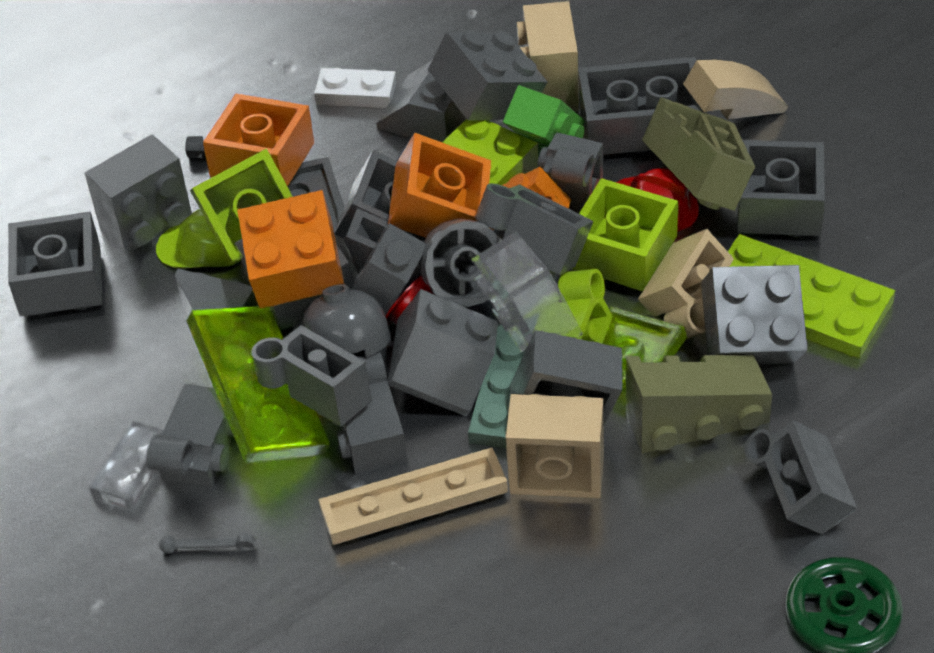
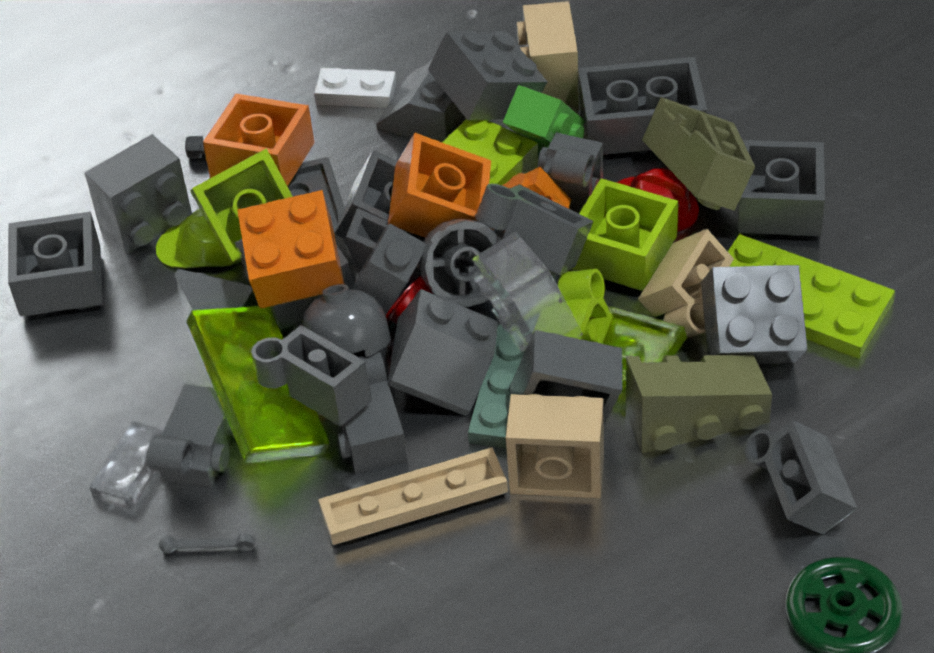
(732, 89): tan slope -> none

